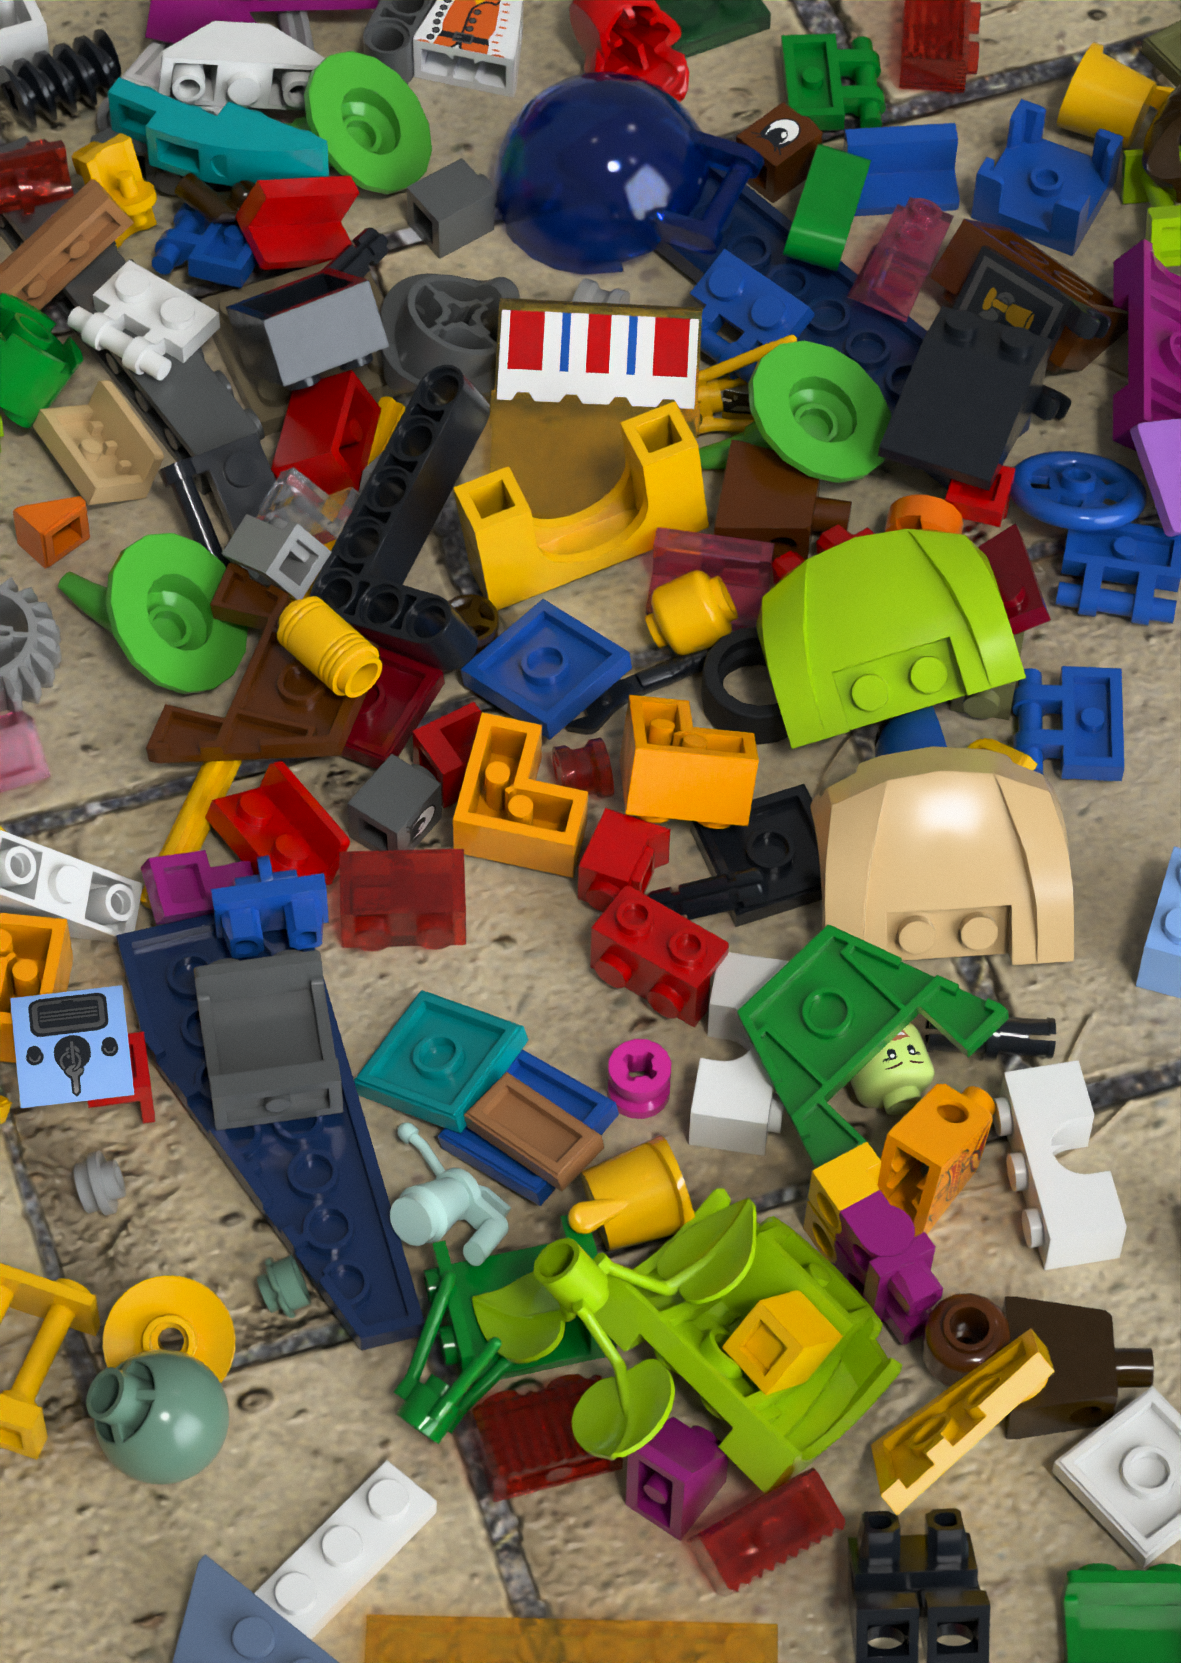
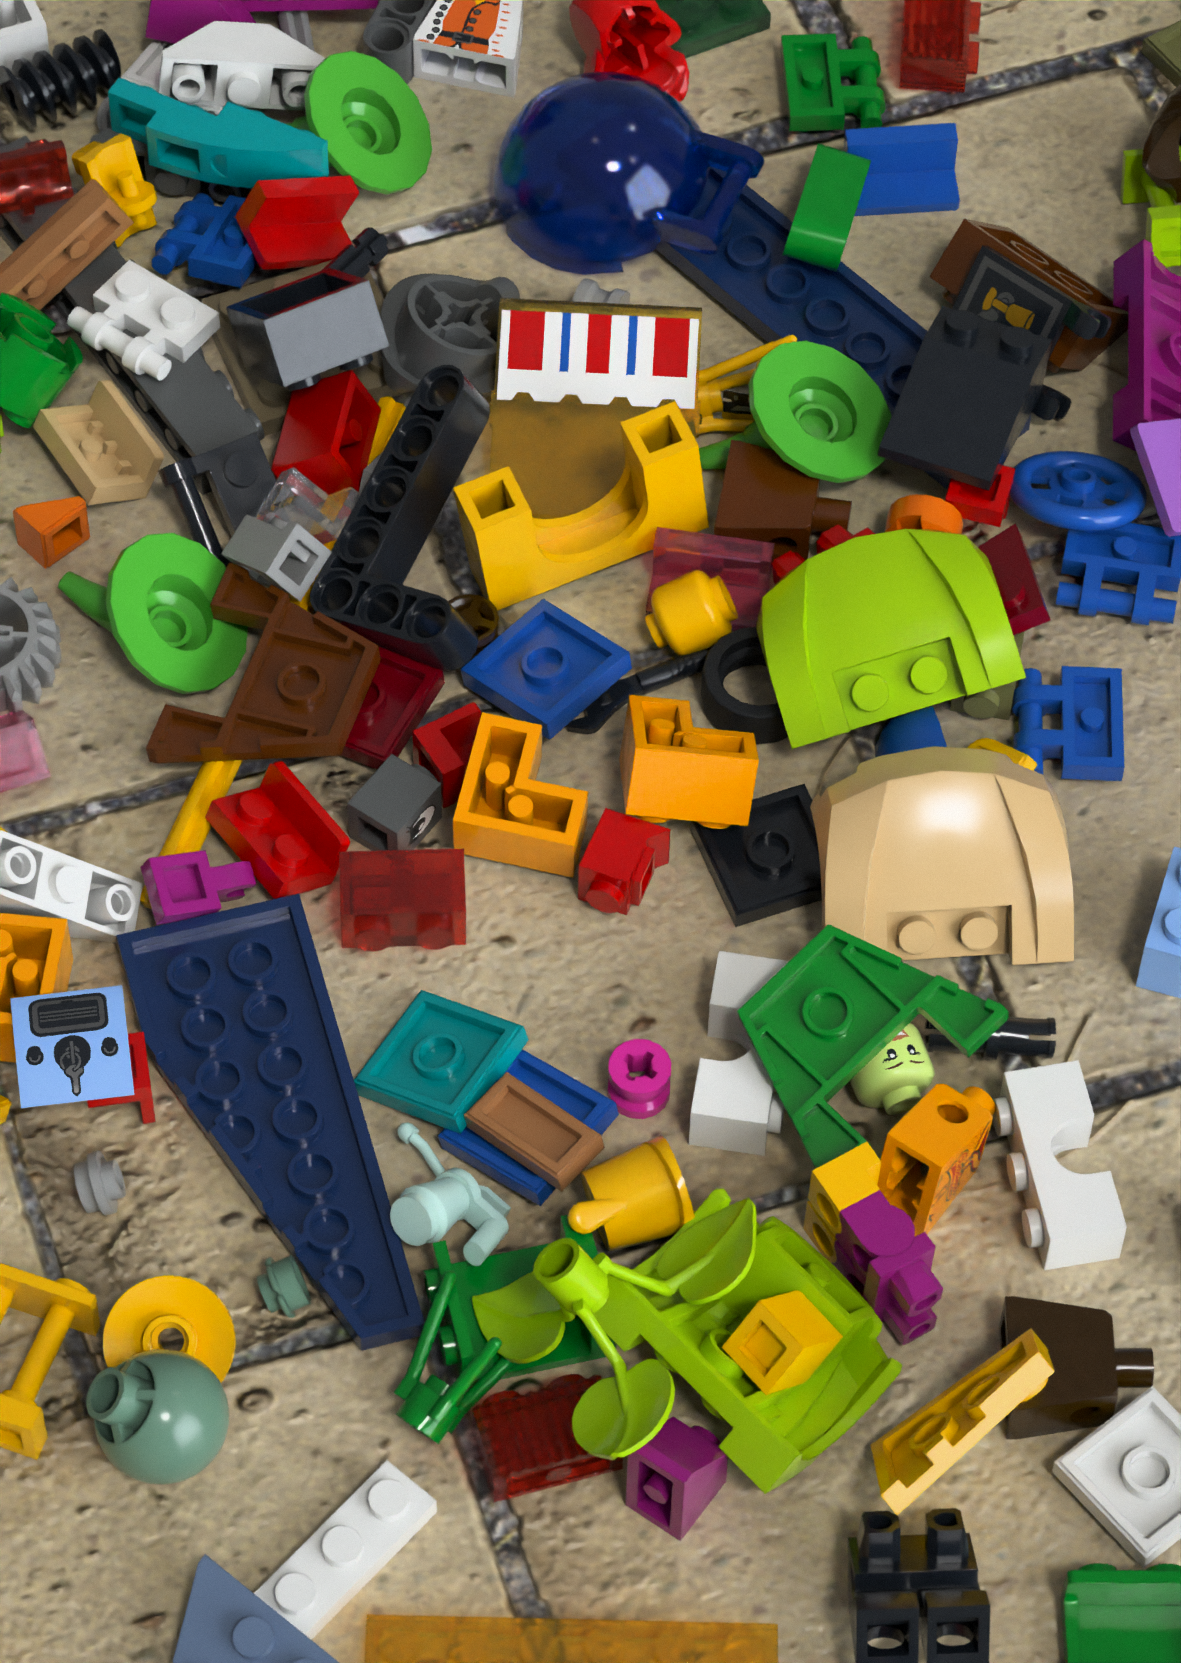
(213, 205): dark brown arm -> none
(267, 1039): dark grey panel -> none
(270, 904): blue hips -> none
(329, 647): yellow head -> none
(451, 207): dark grey brick -> none
(584, 768): clear red wheel -> none
(656, 955): red bracket -> none
(715, 893): black axle -> none
(748, 303): blue plate -> none
(767, 1533): clear red brick -> none
(788, 149): reddish brown brick -> none
(902, 258): clear pink window -> none
(962, 1336): reddish brown head -> none
(1044, 187): blue panel -> none
(1108, 97): yellow hat -> none

